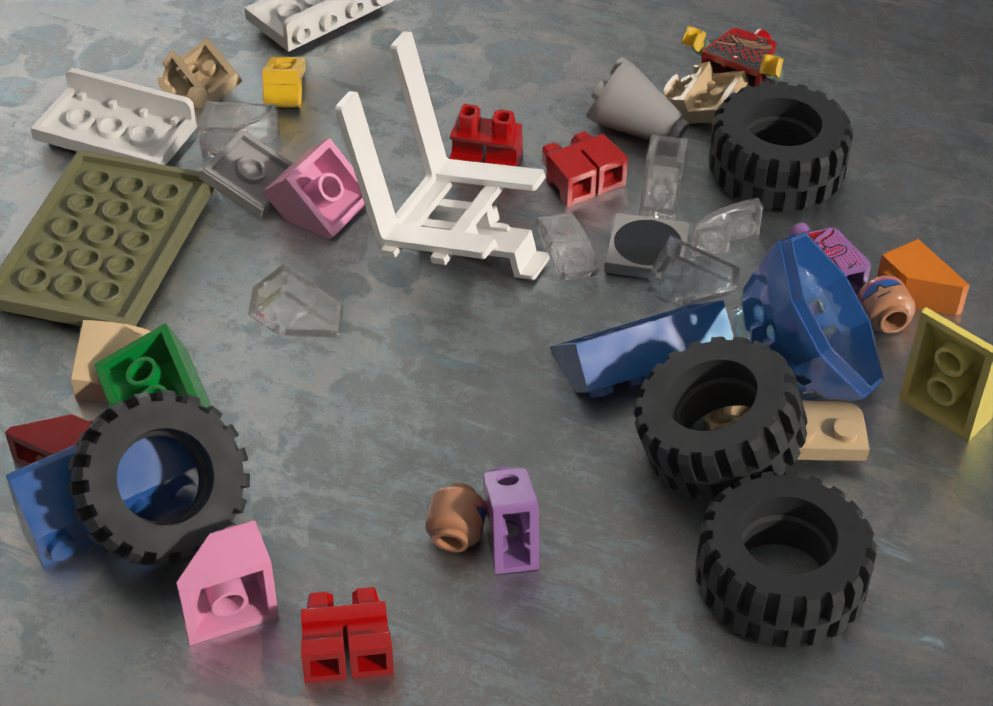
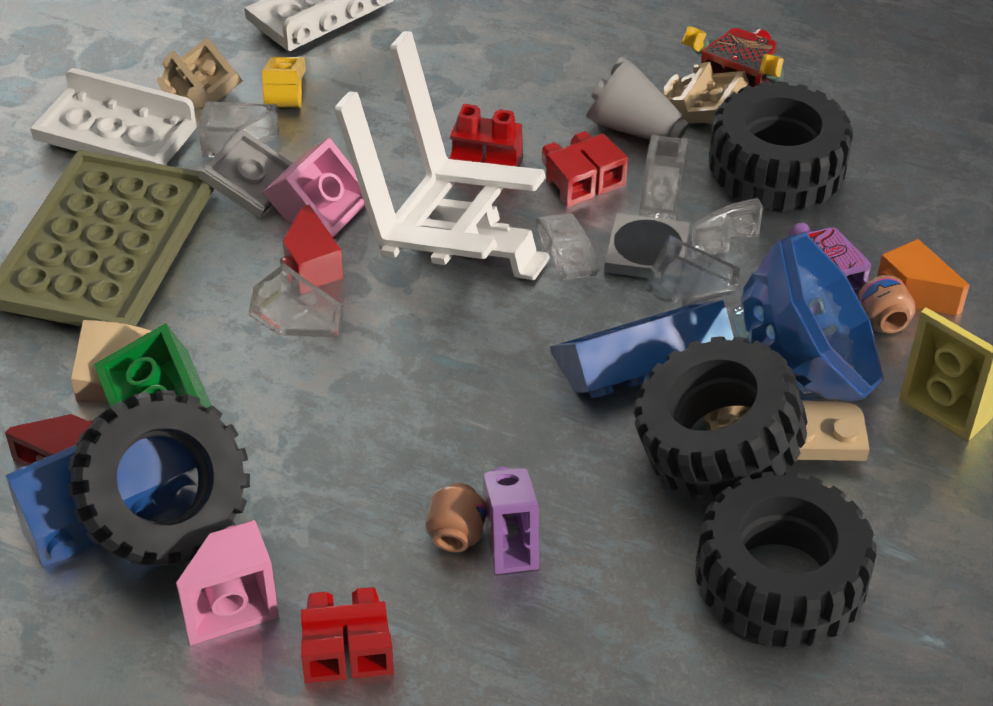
(311, 249): none -> red slope

